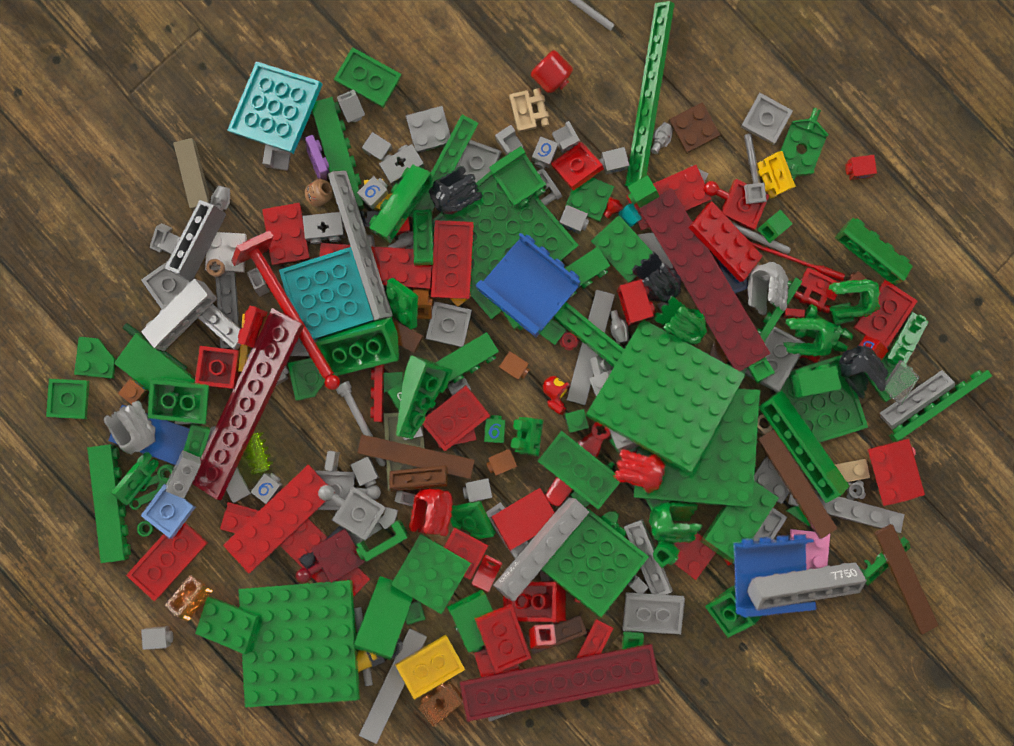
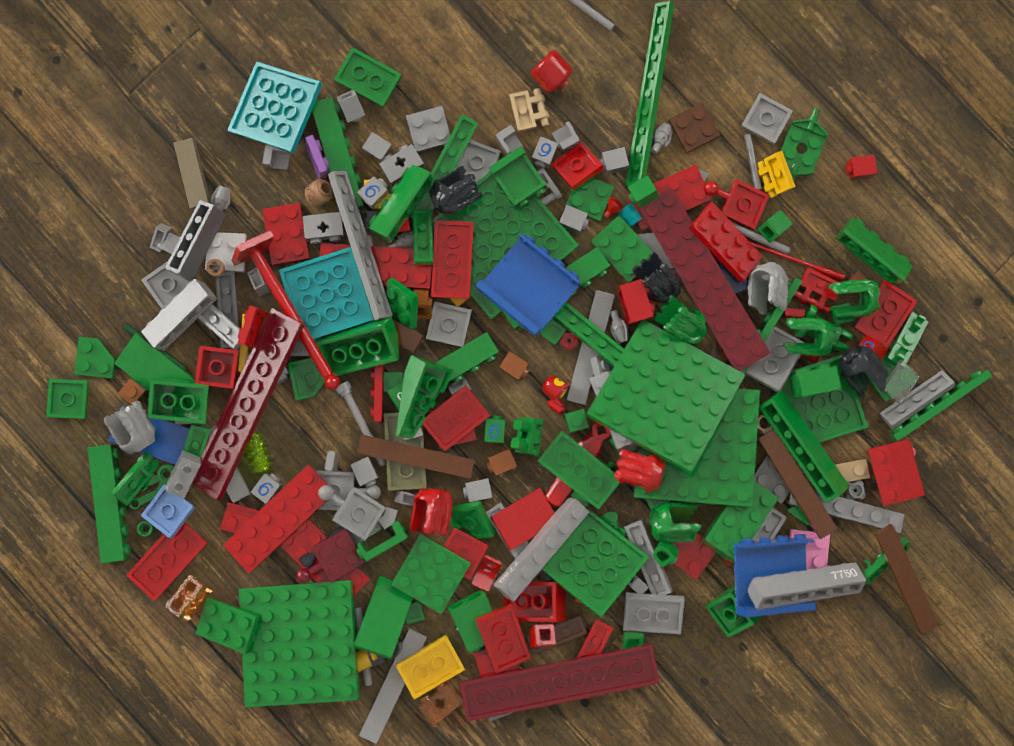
(157, 637): light grey brick -> none
(418, 478): reddish brown tile -> none
(755, 193): light grey tile -> none
(761, 370): green plate -> none

